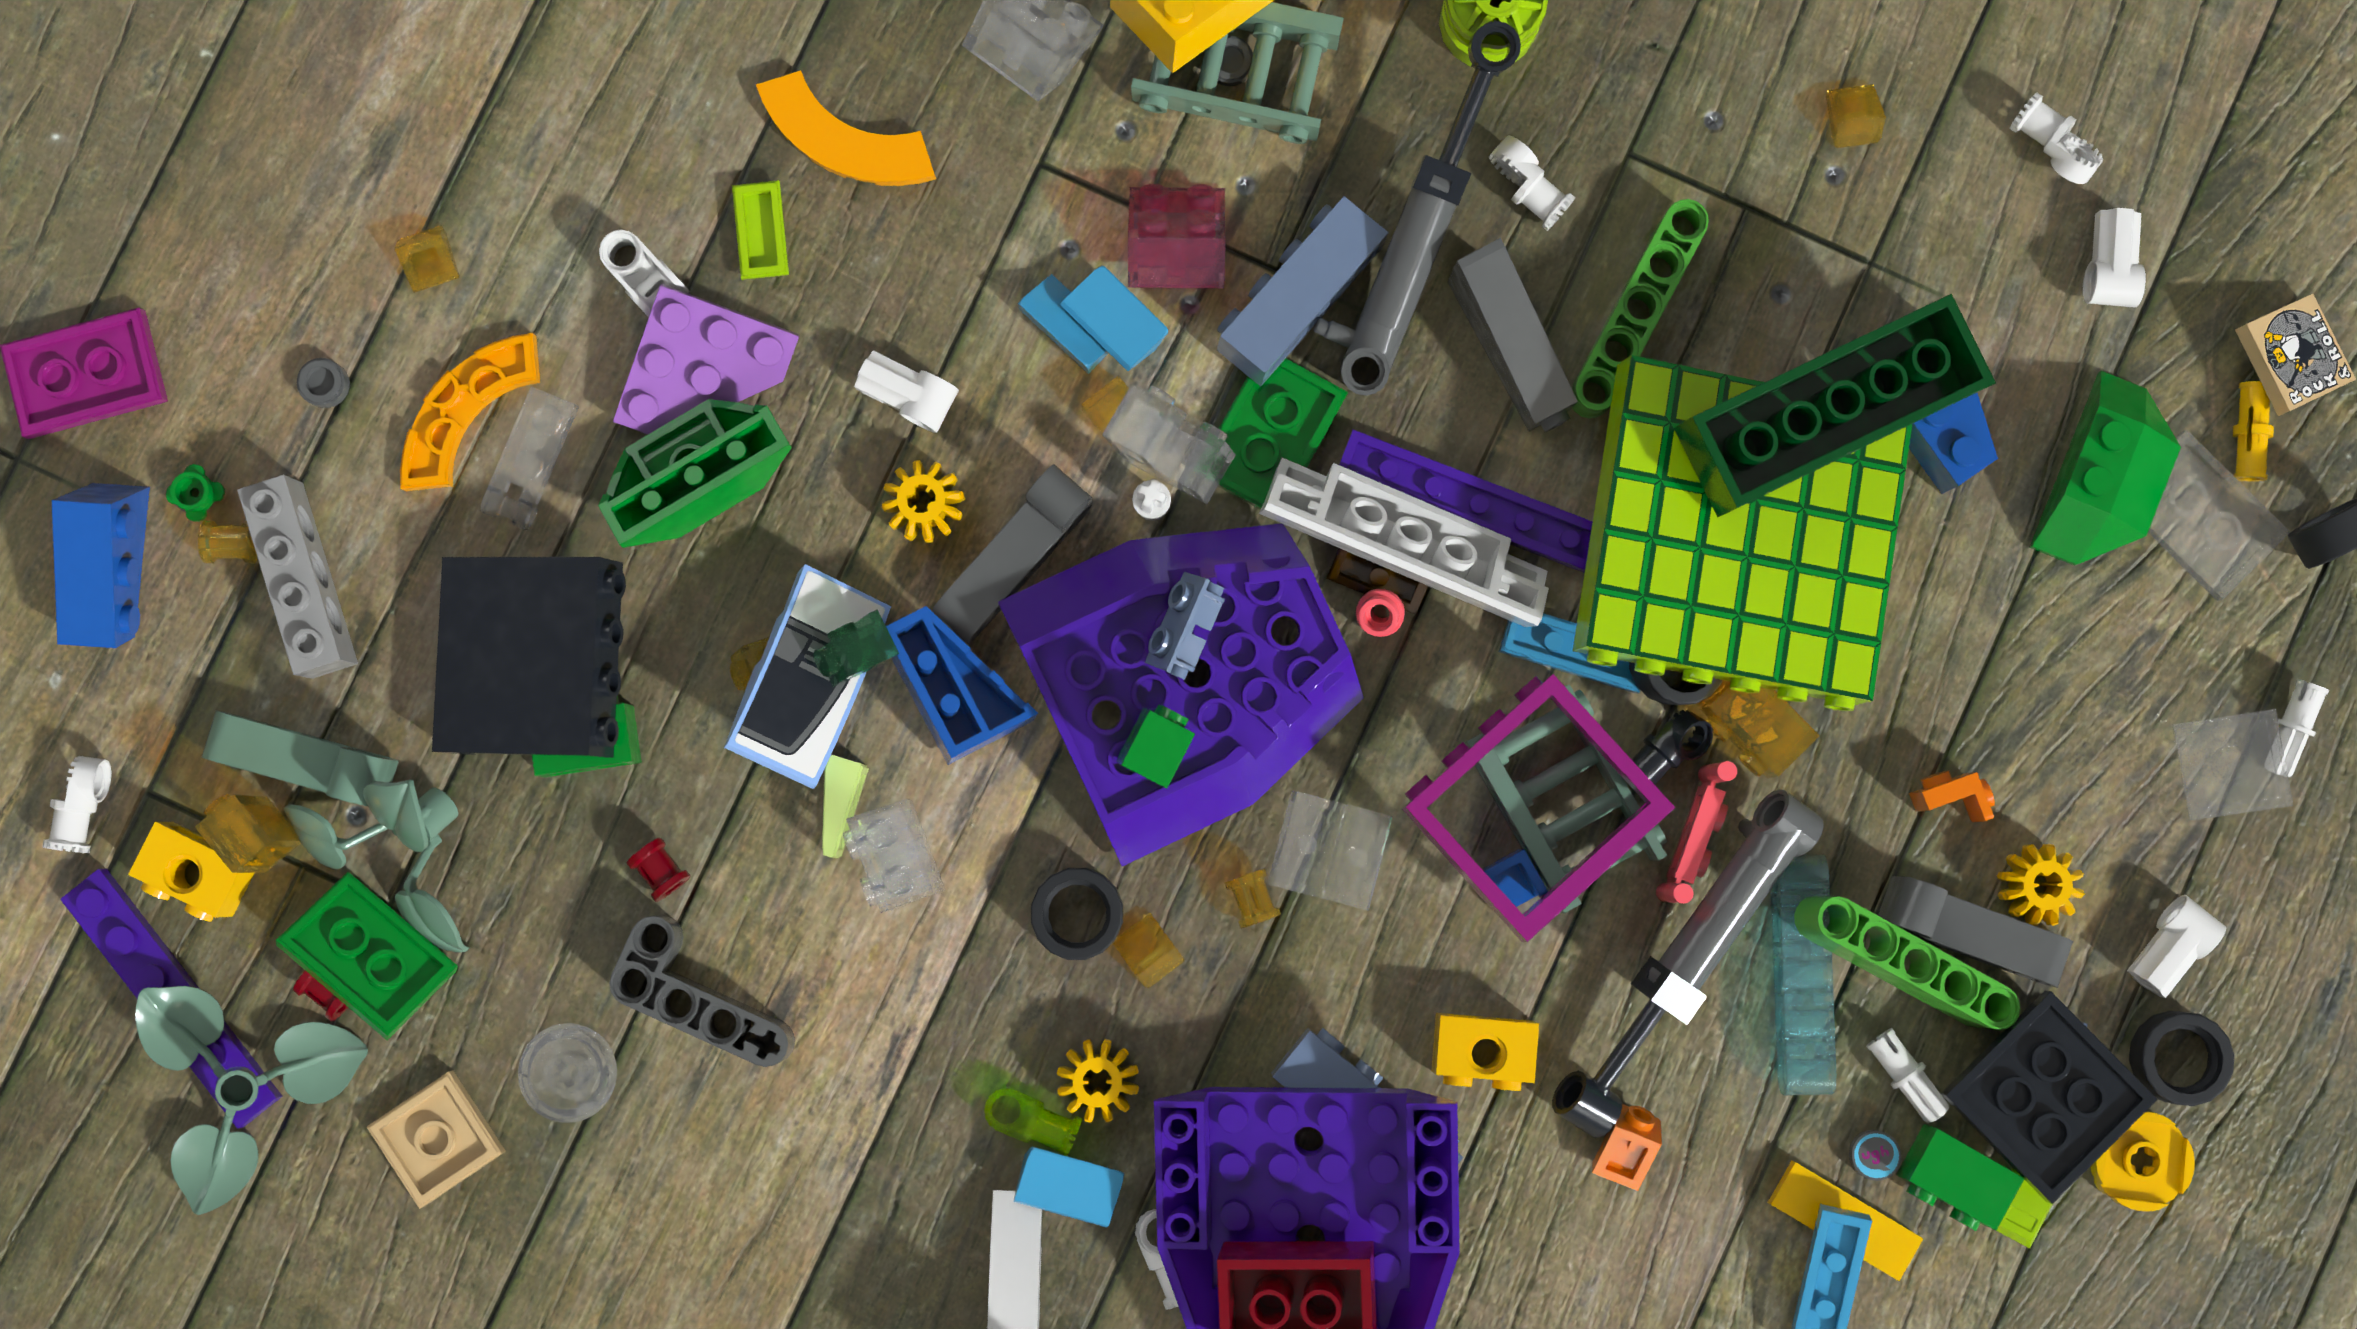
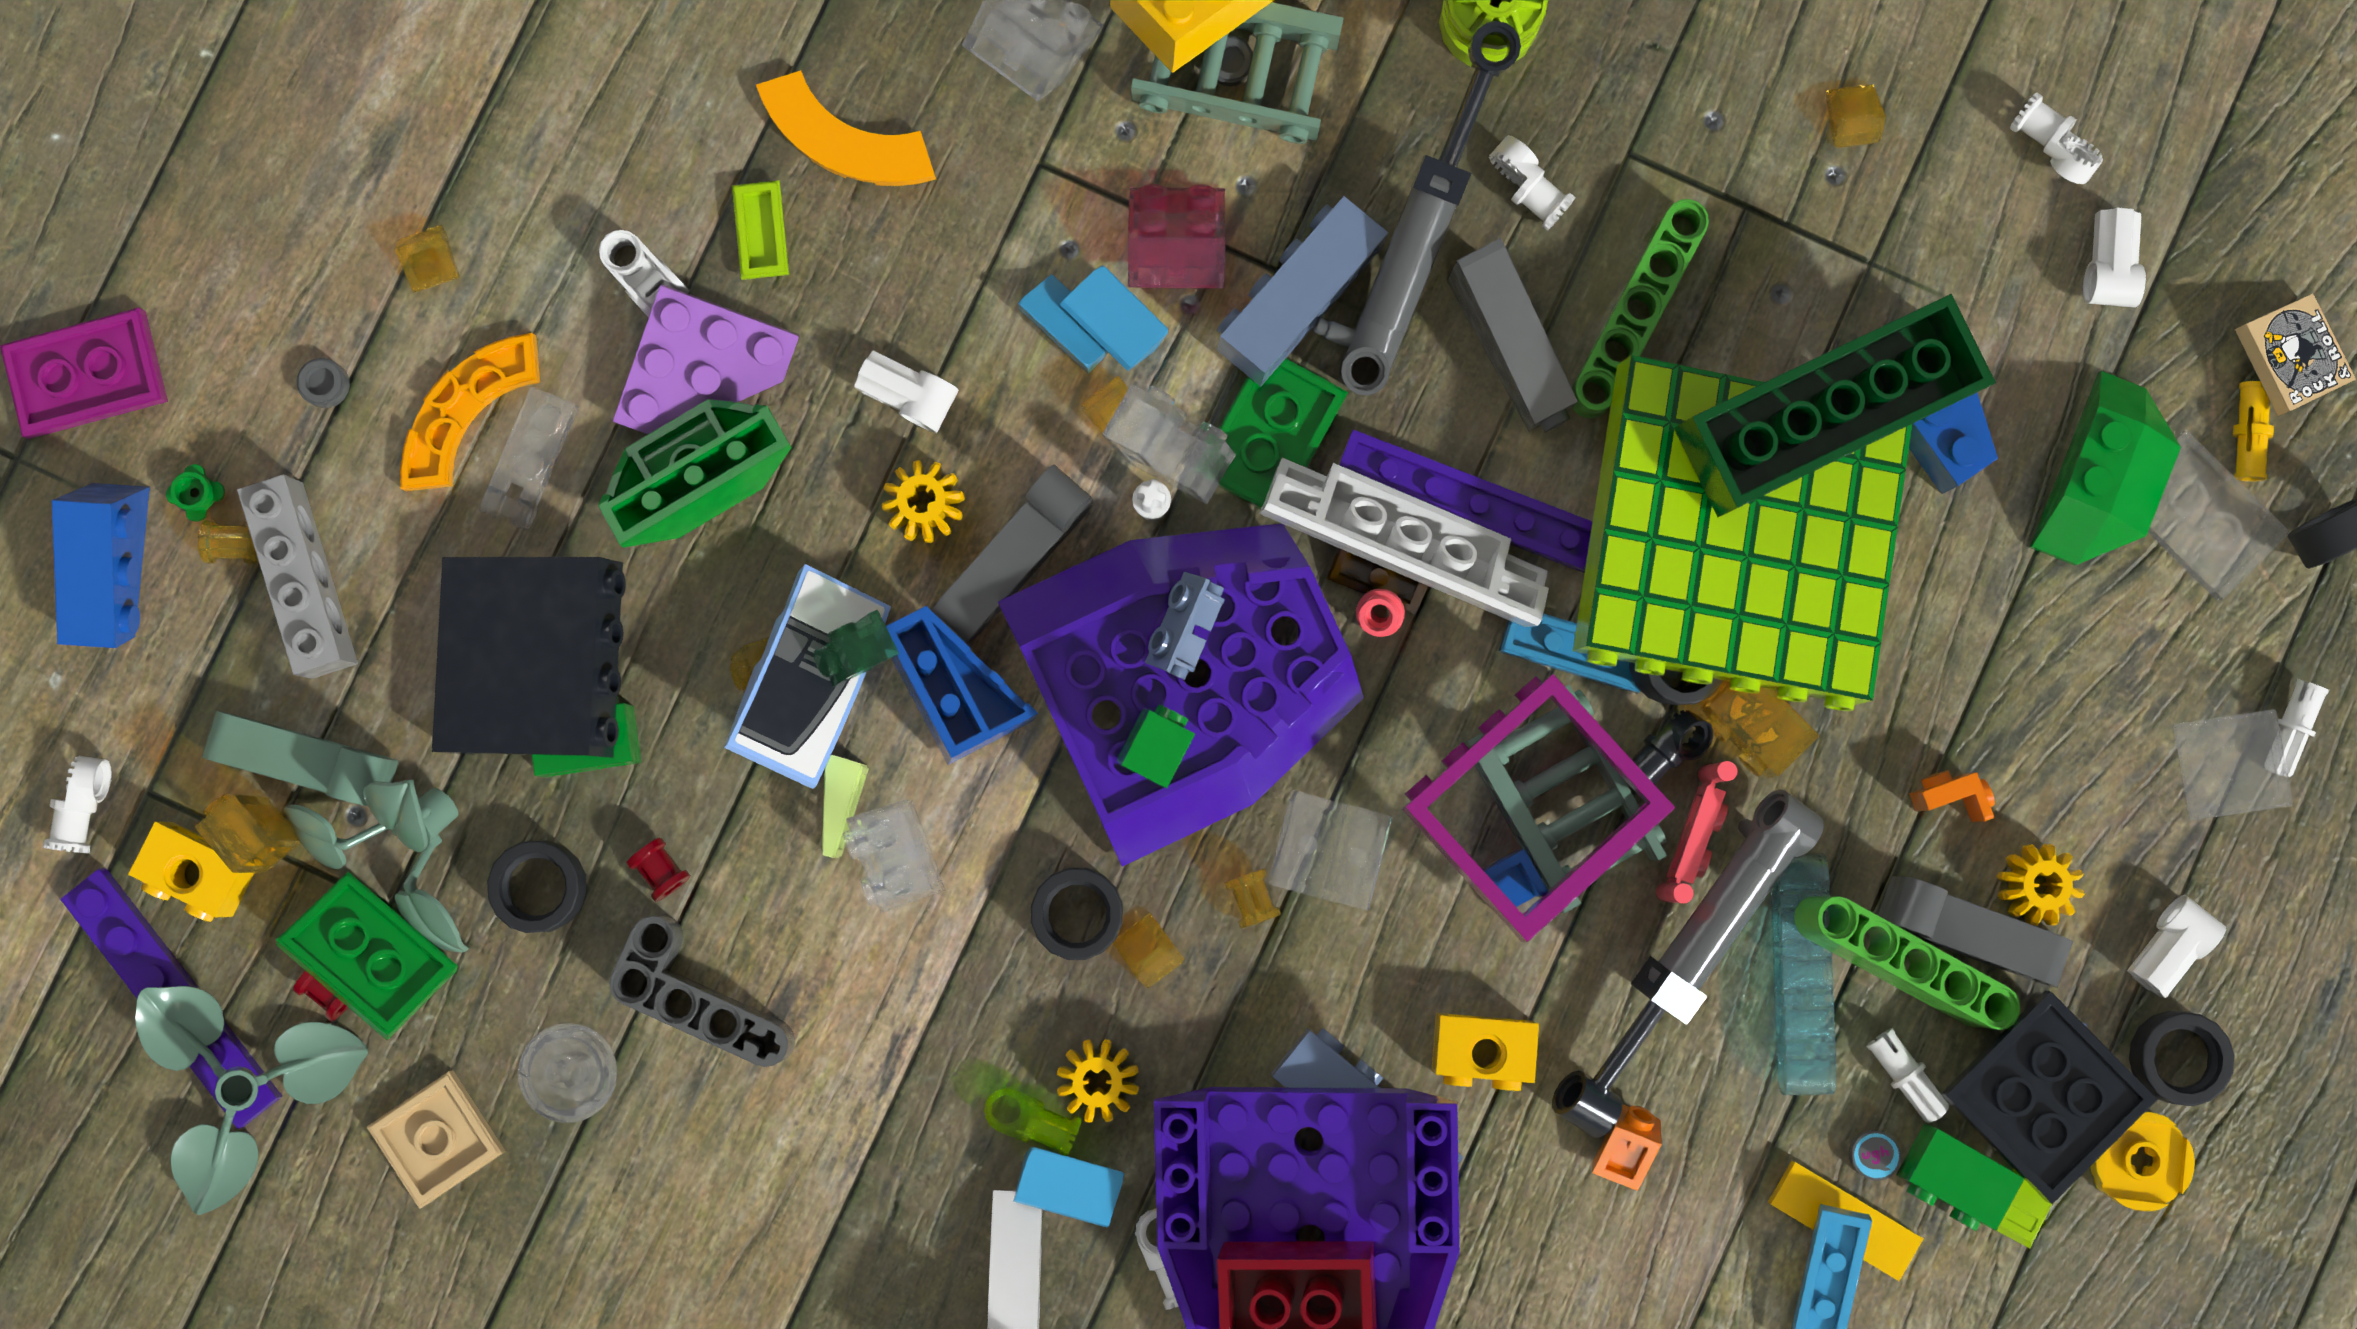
(499, 886): none -> black tyre

